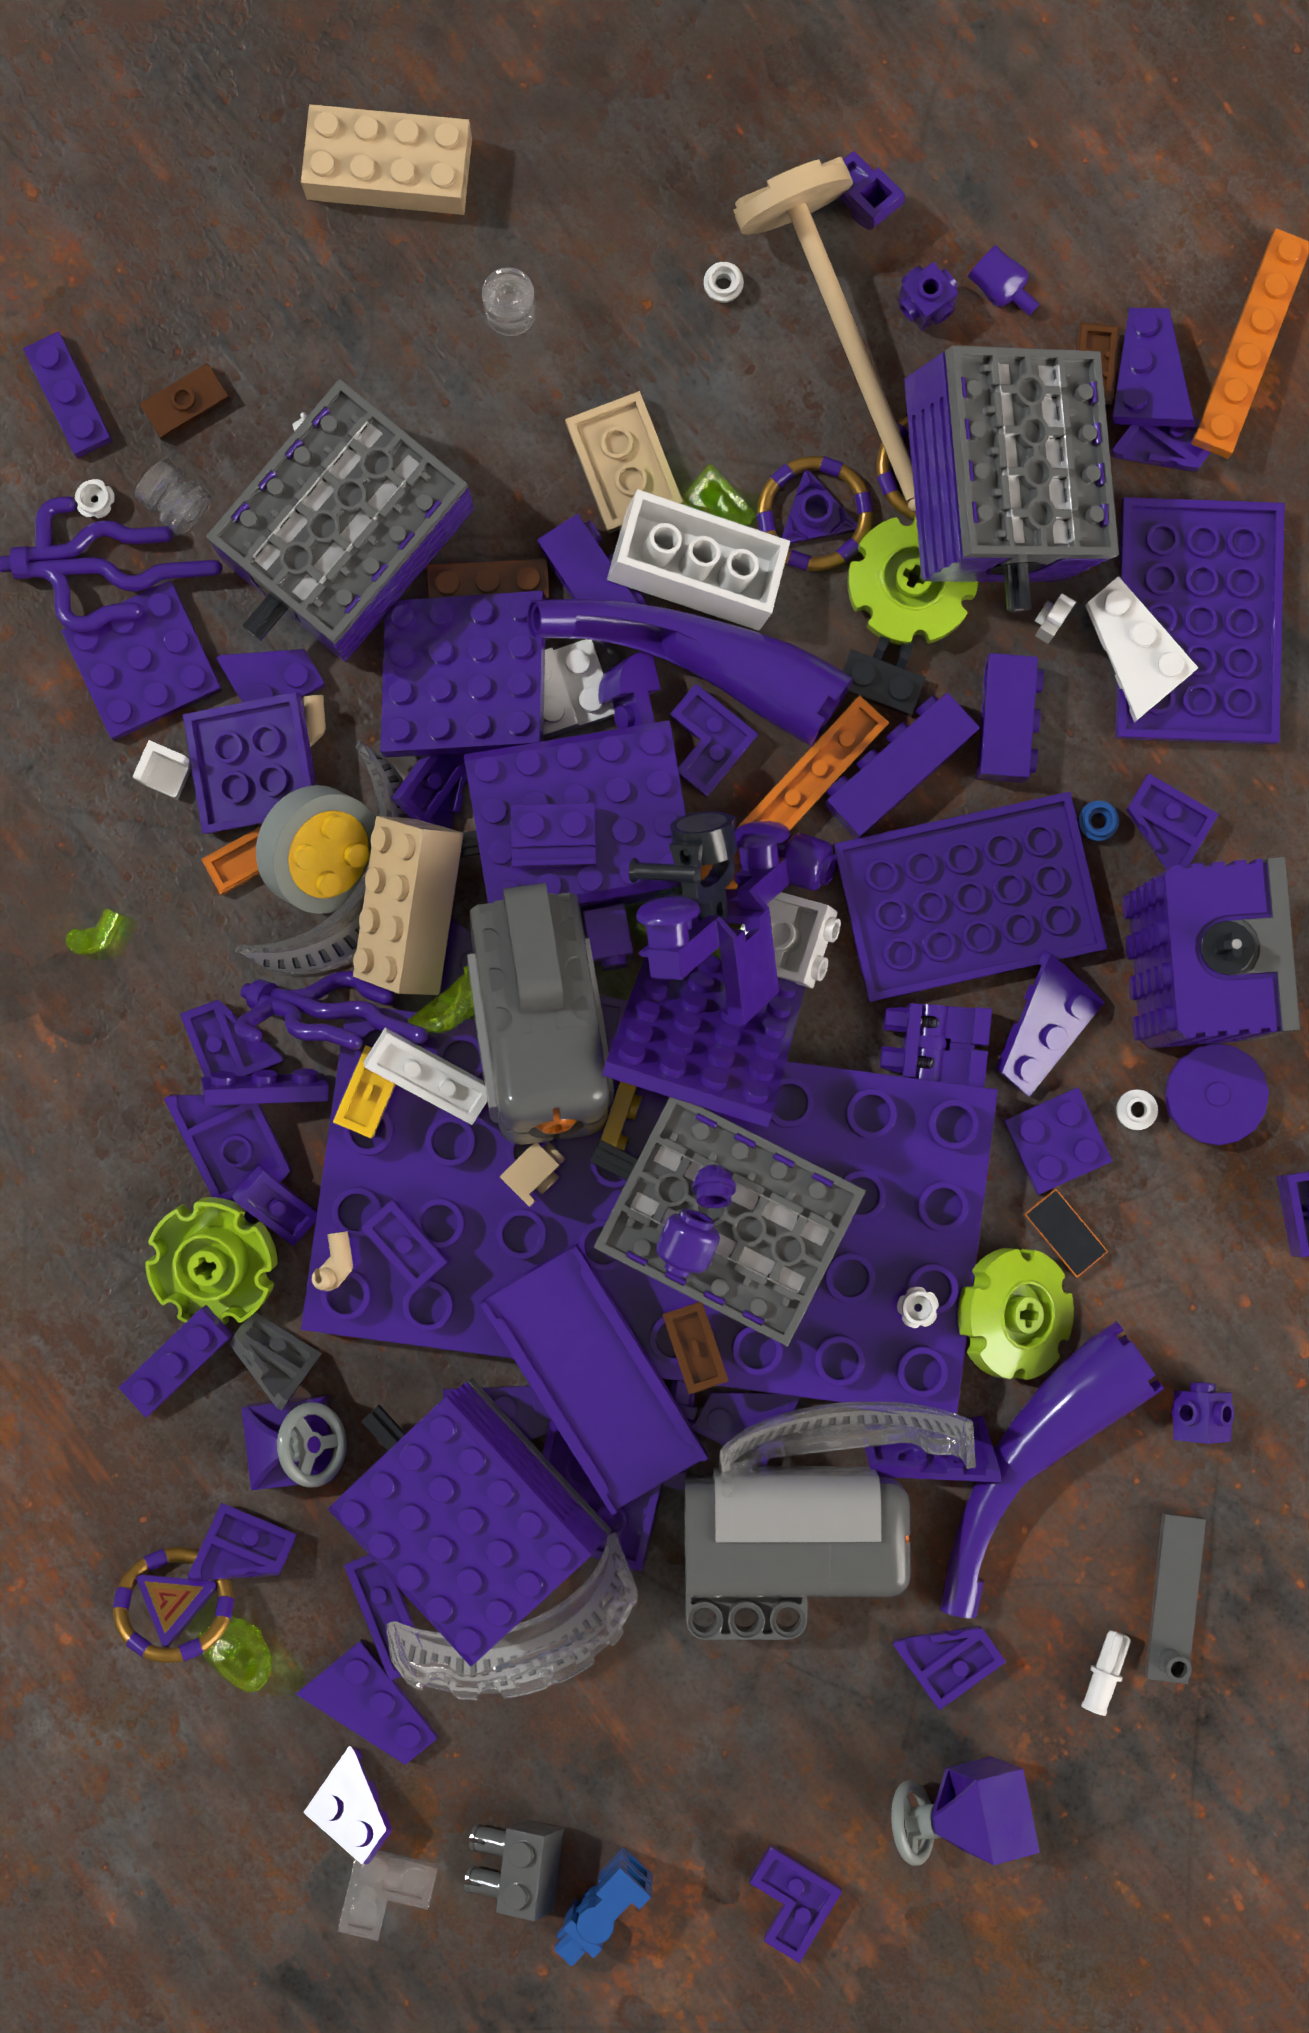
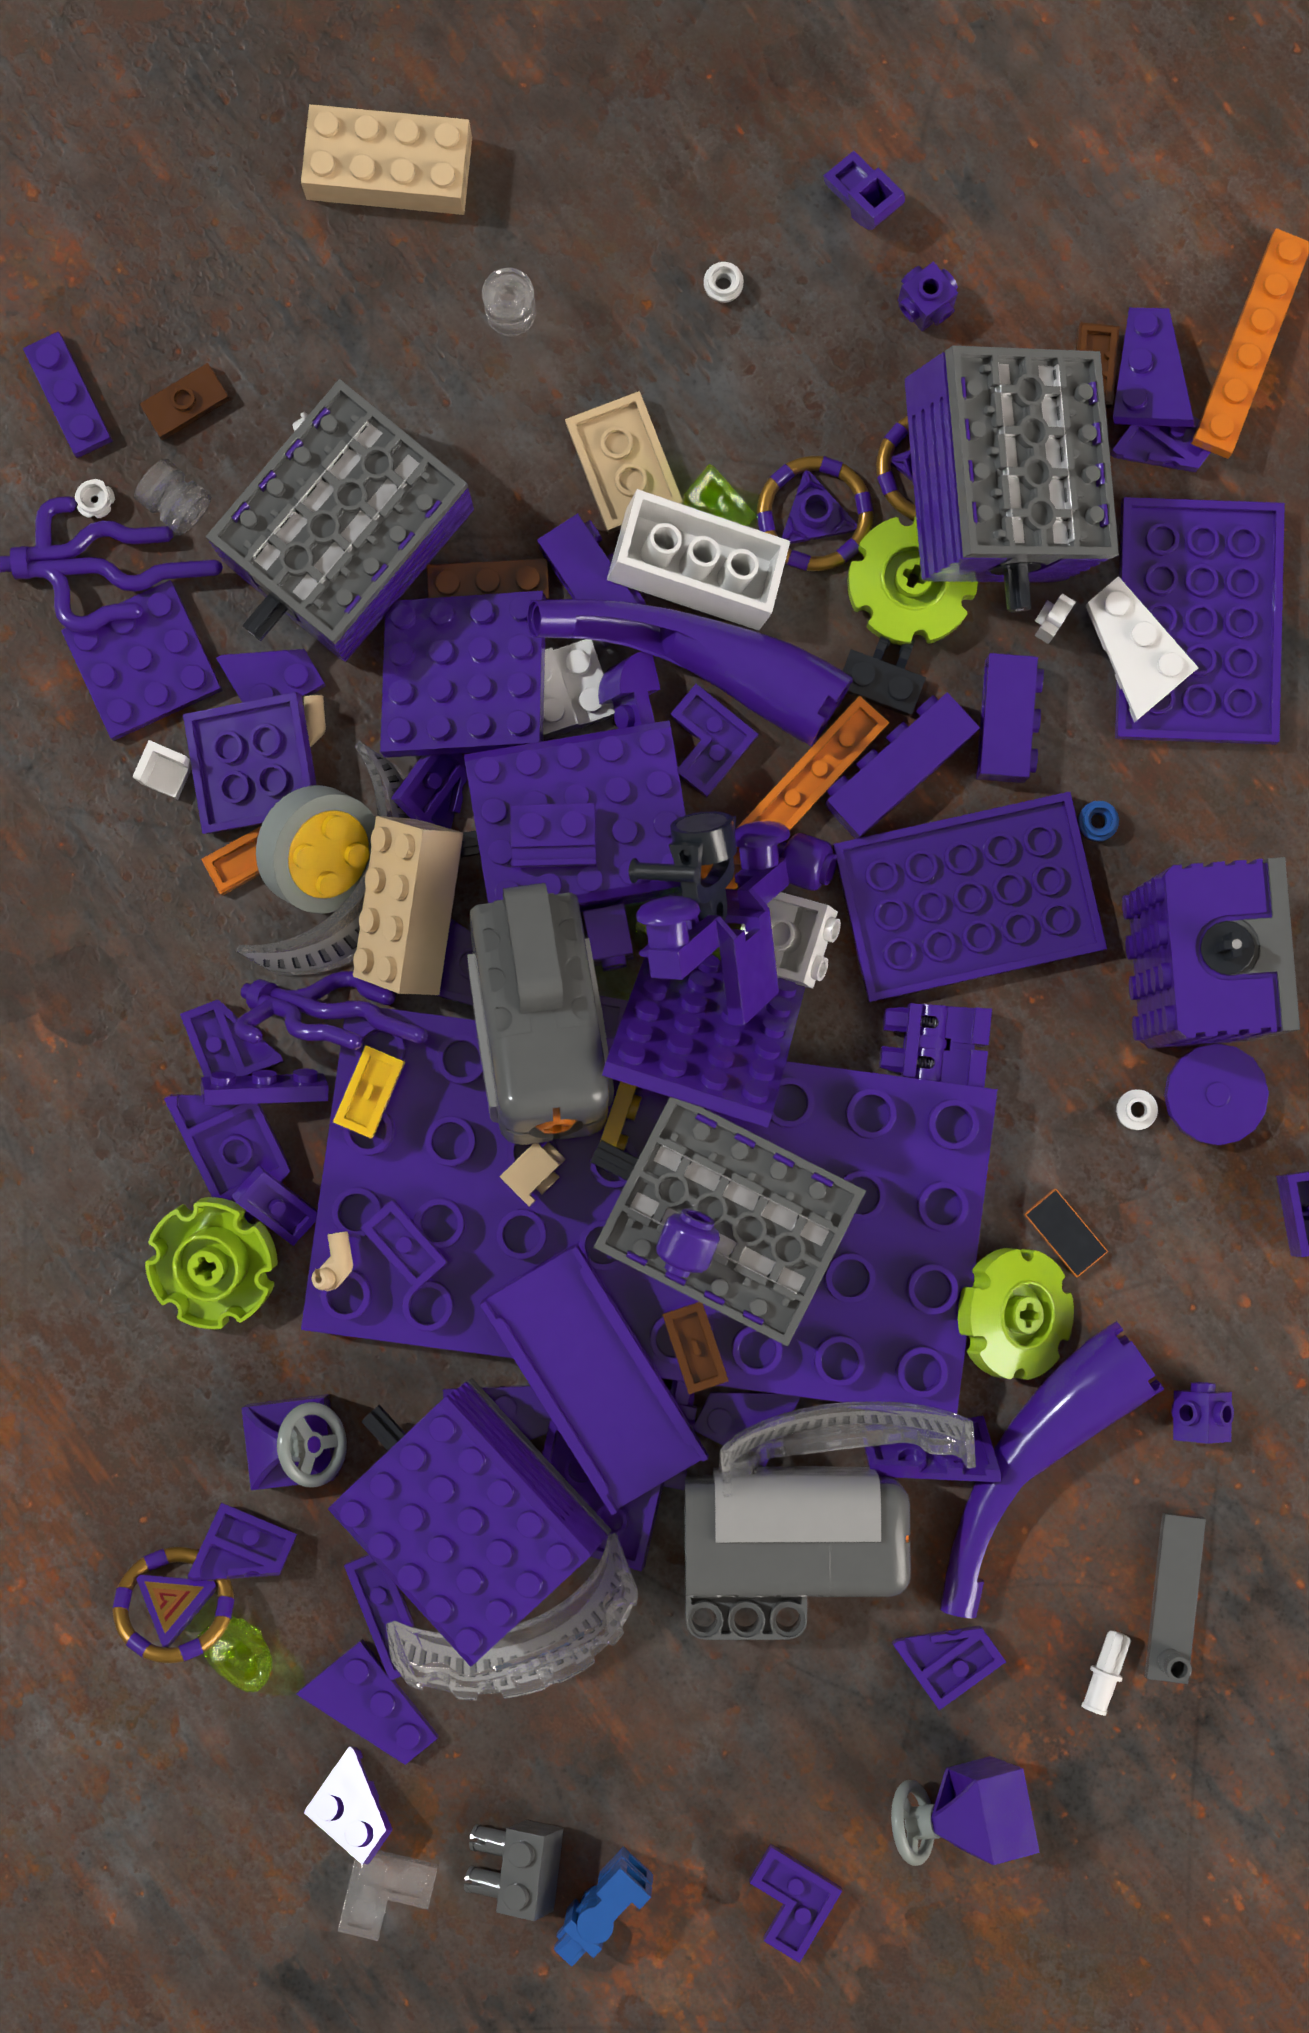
(95, 938): clear neon green arm -> none
(176, 1361): dark purple plate -> none
(274, 1357): dark grey wing -> none
(427, 1076): white plate -> none
(448, 1008): clear neon green hat -> none
(713, 1187): dark purple plate -> none
(792, 199): tan piece -> none
(926, 1315): white plate -> none
(1003, 280): dark purple piece -> none
(1051, 1020): wing -> none
(1057, 1141): dark purple plate -> none
(1170, 821): dark purple wing -> none

